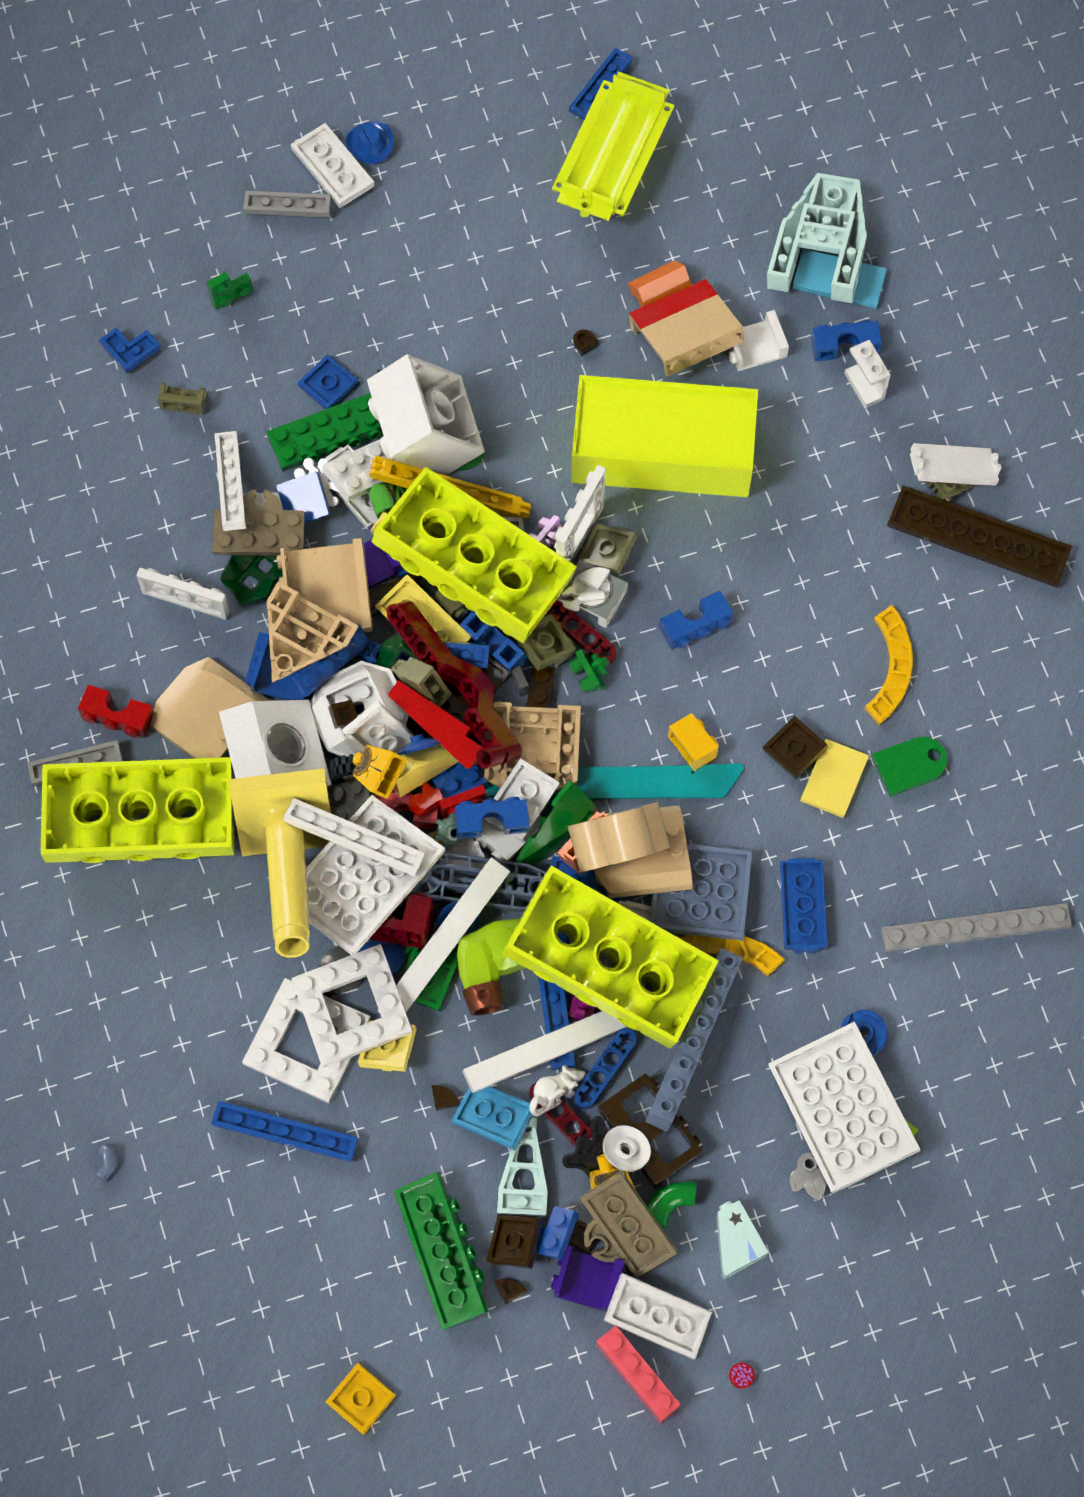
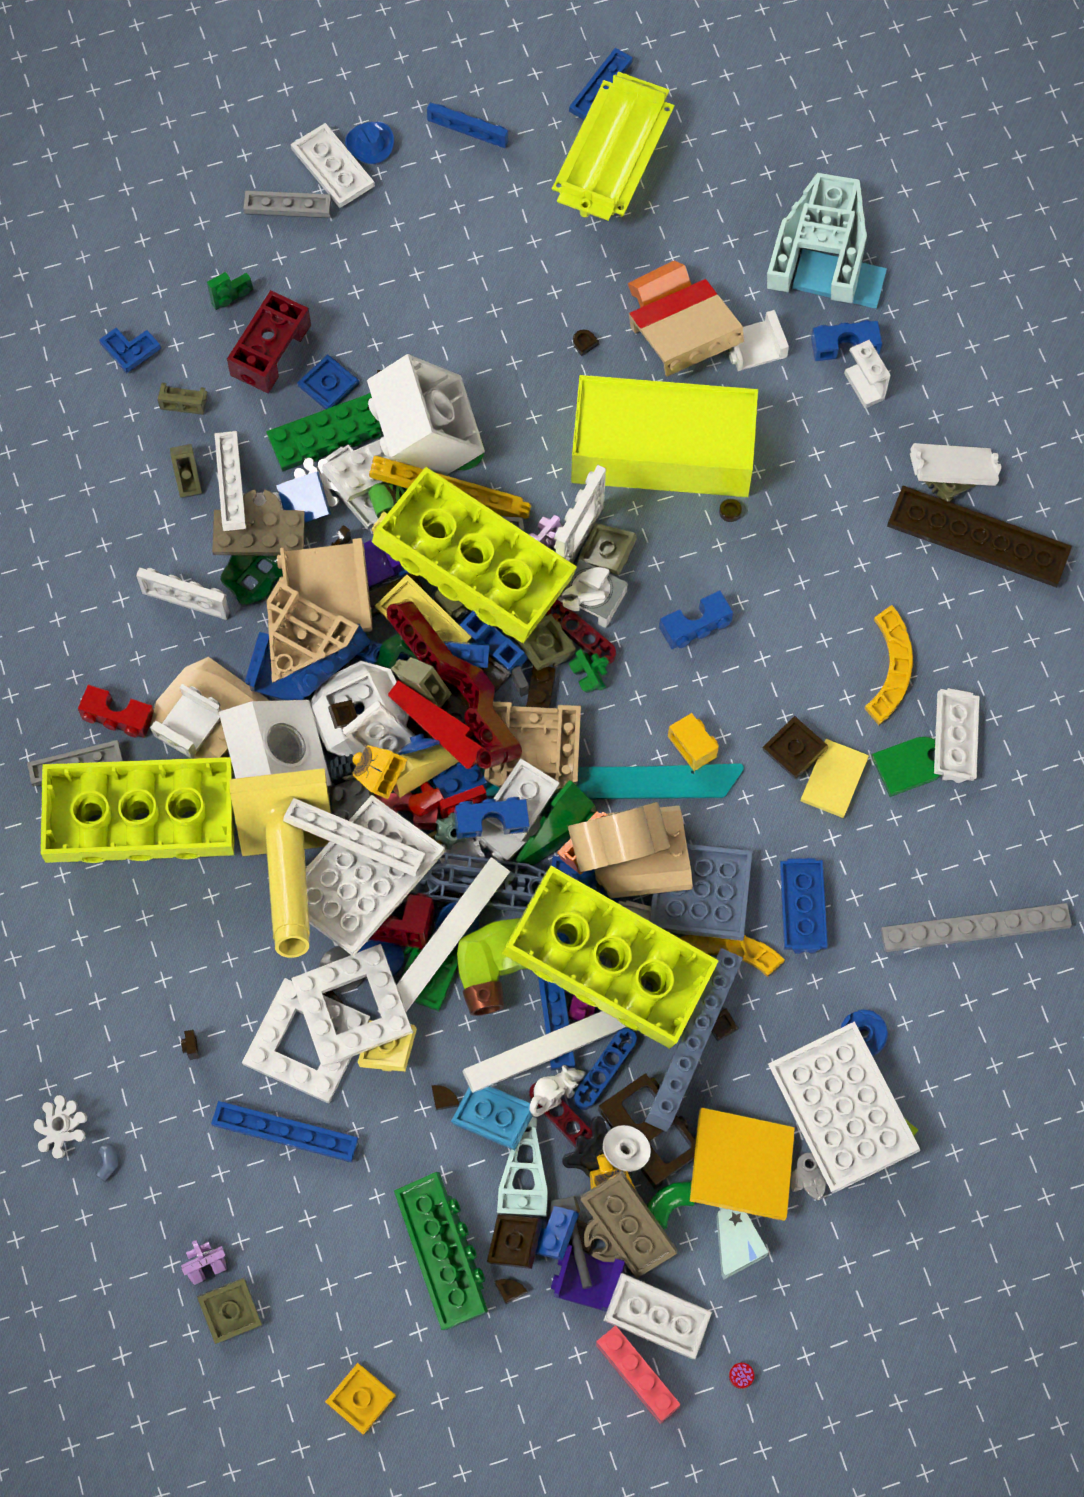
(60, 1125): none -> white animal
(185, 470): none -> olive slope
(188, 722): none -> white panel
(190, 1045): none -> dark brown plate
(214, 1258): none -> lavender hips
(229, 1310): none -> olive hinge
(256, 358): none -> dark red plate
(344, 536): none -> dark brown tile
(467, 125): none -> blue plate
(572, 1204): none -> dark grey piece
(724, 1025): none -> dark brown tile
(730, 510): none -> dark brown tile
(742, 1164): none -> yellow tile
(956, 735): none -> white brick

